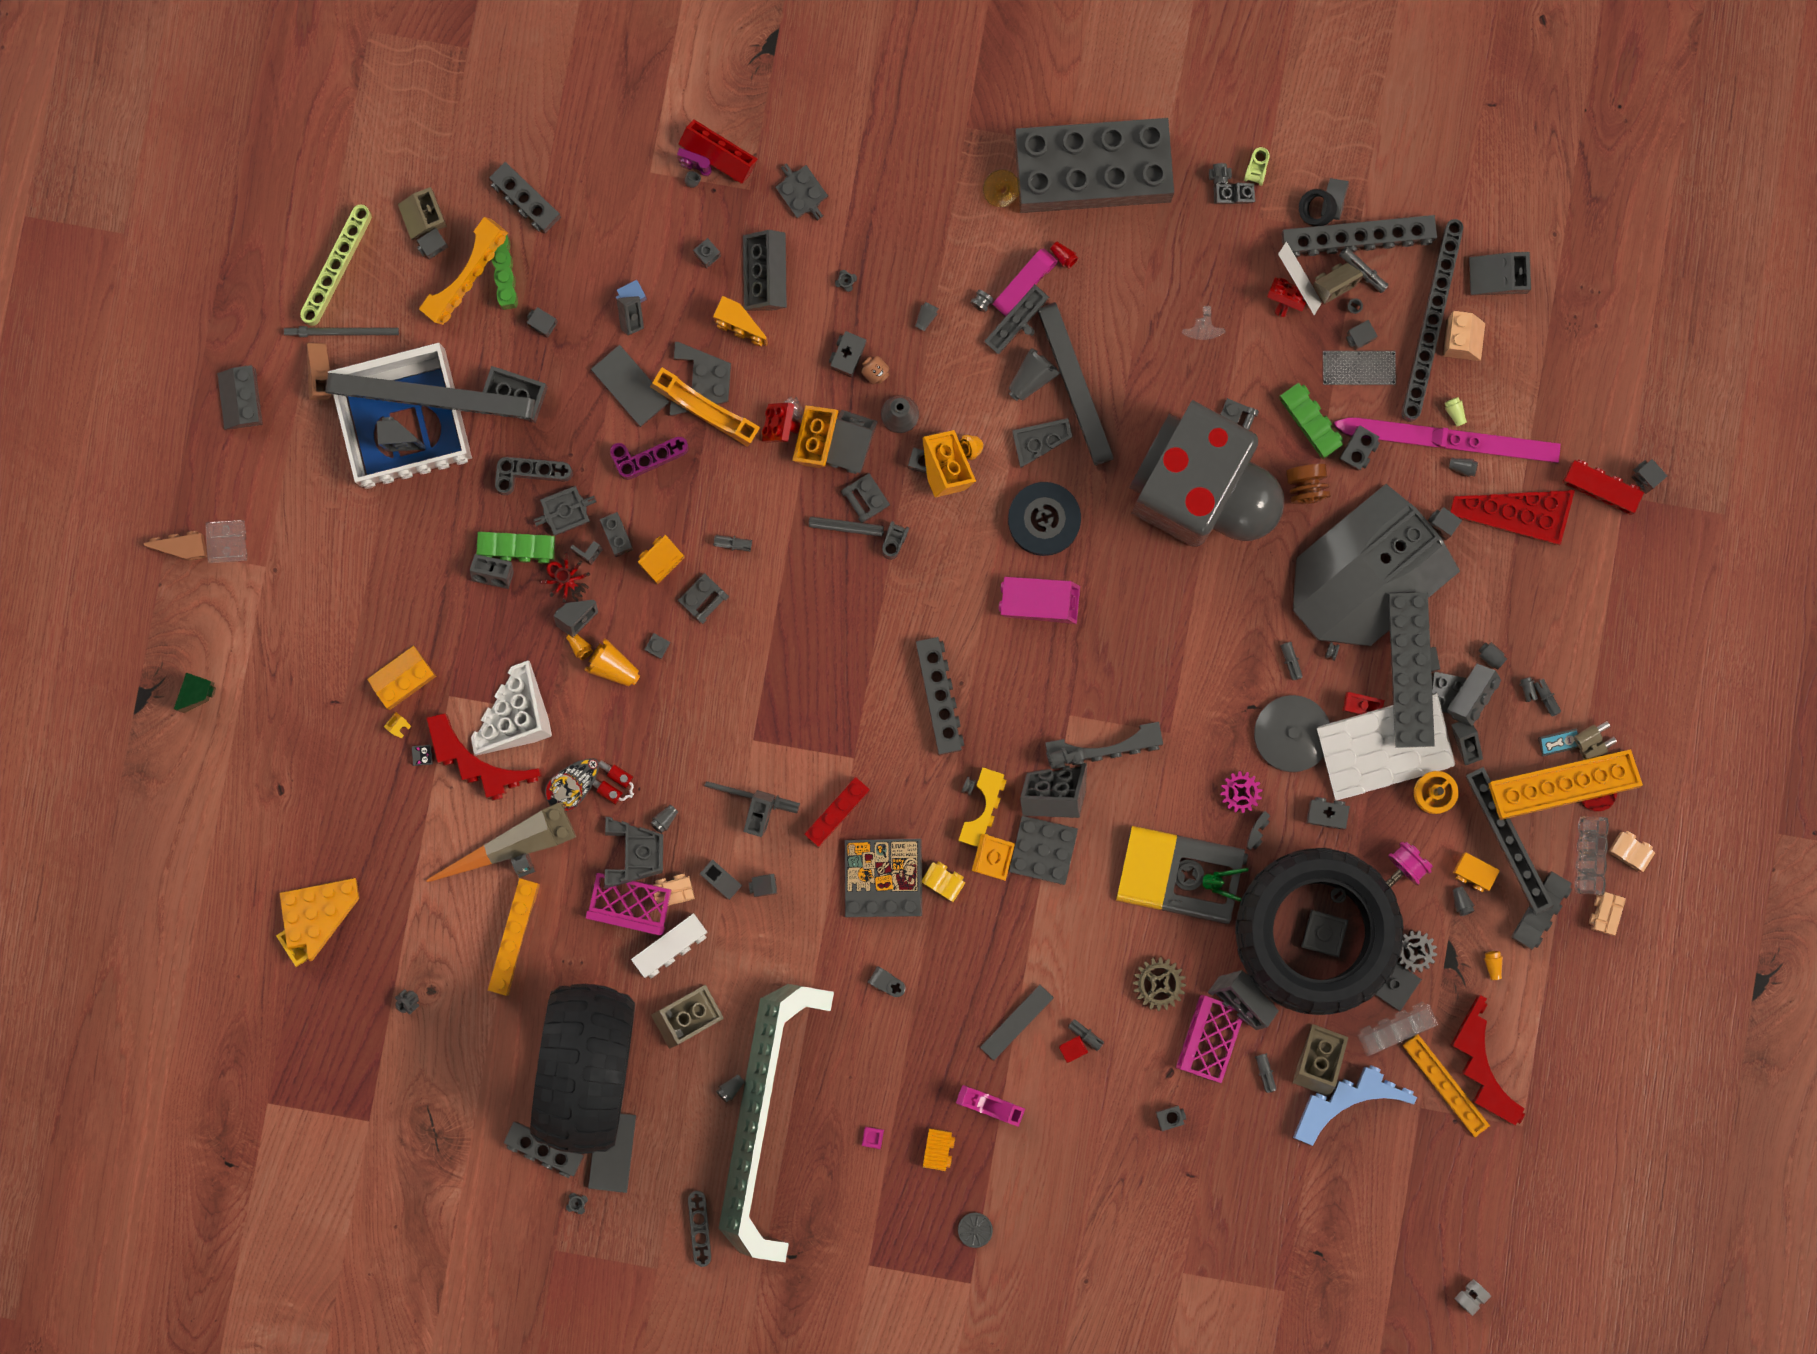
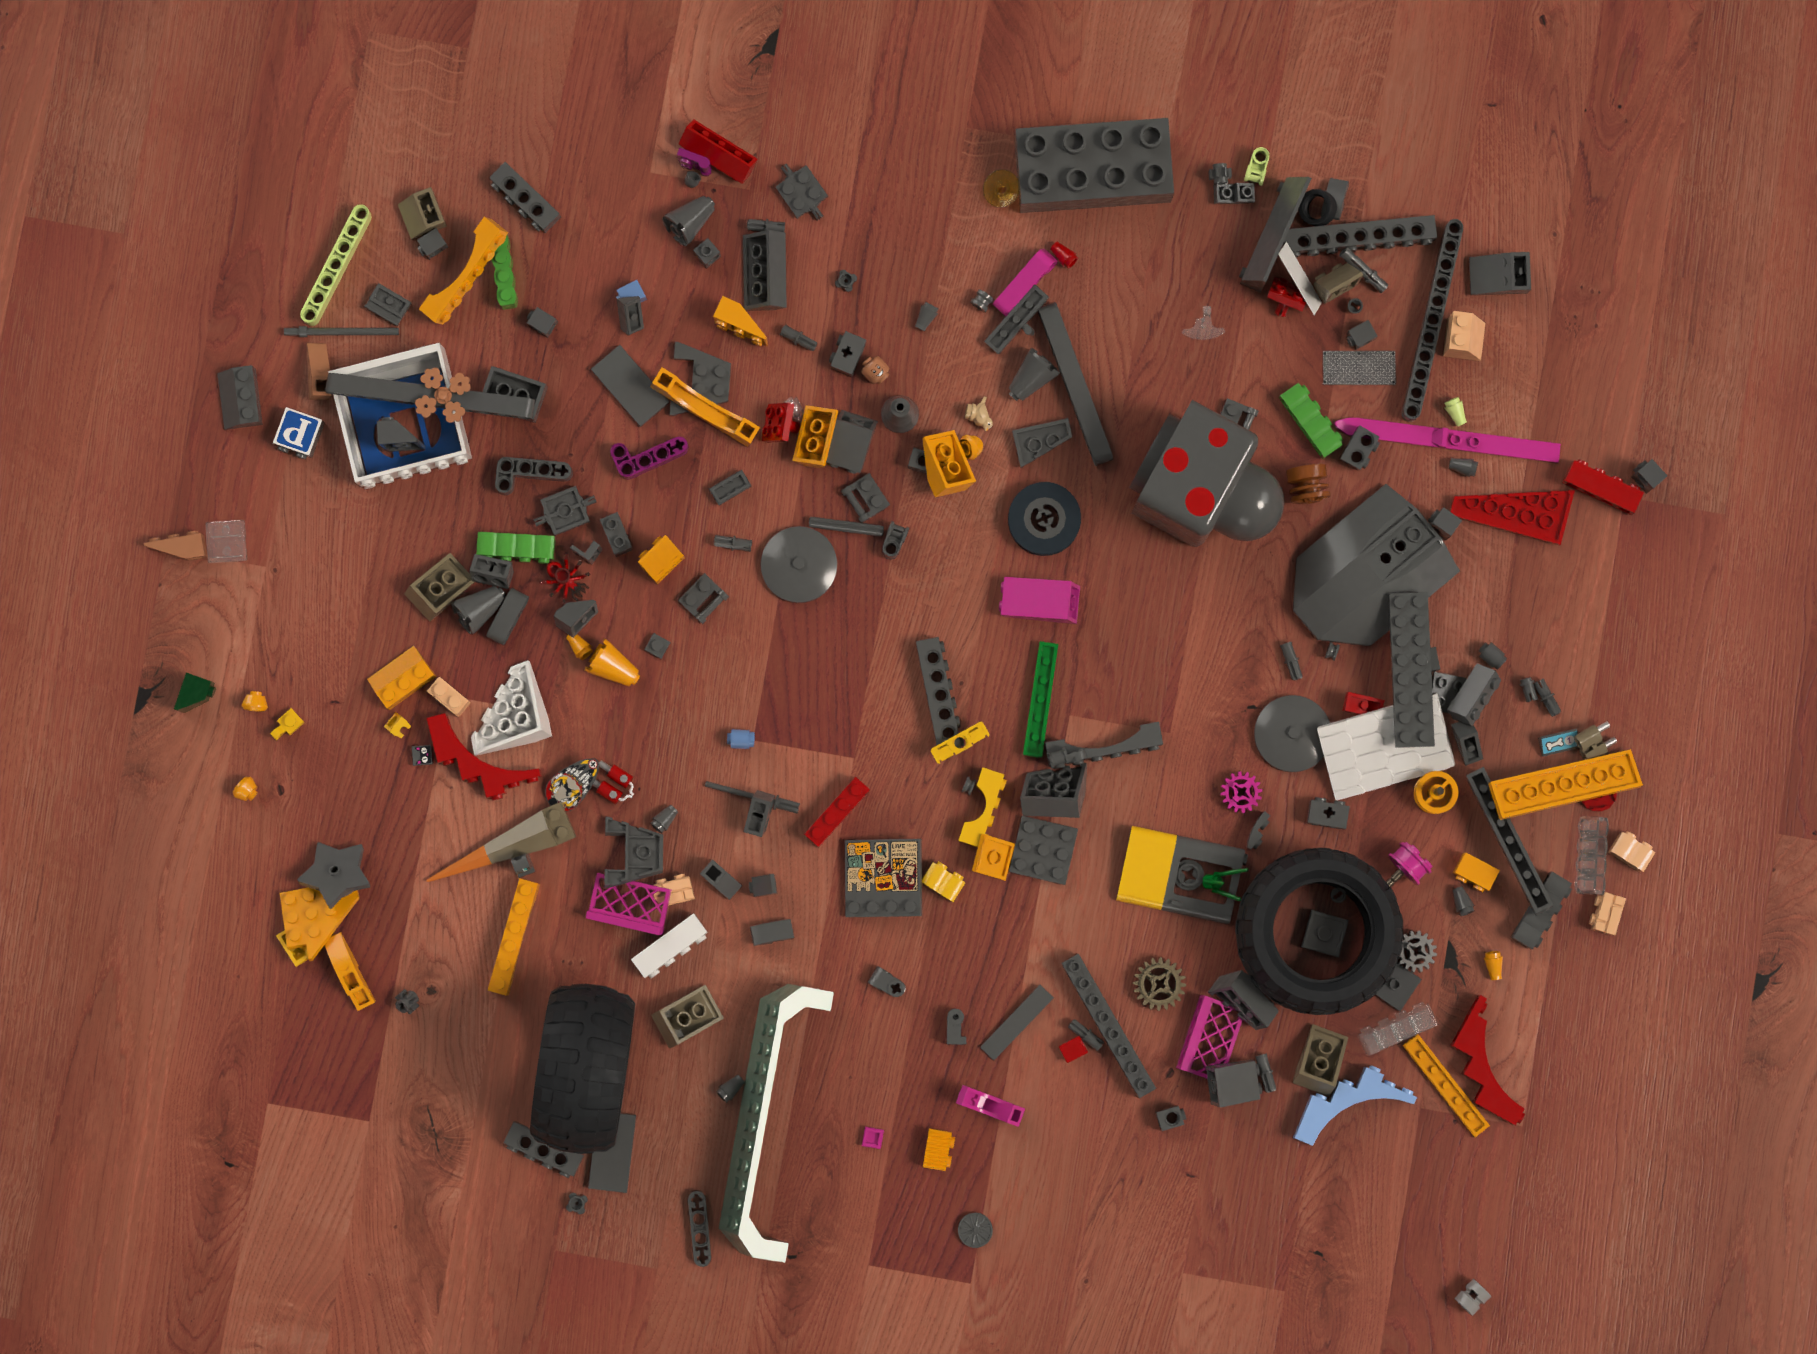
(245, 789): none -> light orange cone
(255, 702): none -> light orange cone
(288, 722): none -> yellow plate
(298, 433): none -> piece
(335, 872): none -> dark grey plate
(348, 972): none -> light orange slope
(388, 304): none -> dark grey plate
(439, 587): none -> dark tan slope
(442, 395): none -> nougat plant
(448, 696): none -> light nougat brick
(478, 608): none -> dark grey cone
(507, 616): none -> dark grey beam
(689, 219): none -> dark grey cone
(730, 487): none -> dark grey plate
(741, 739): none -> medium blue brick
(760, 225): none -> dark grey axle
(771, 932): none -> dark grey slope
(798, 338): none -> dark grey axle
(799, 564): none -> dark grey dish
(954, 1020): none -> dark grey leg
(971, 735): none -> yellow piece
(979, 414): none -> tan animal
(1040, 699): none -> green plate
(1108, 1026): none -> dark grey brick
(1233, 1083): none -> dark grey slope
(1275, 232): none -> dark grey slope

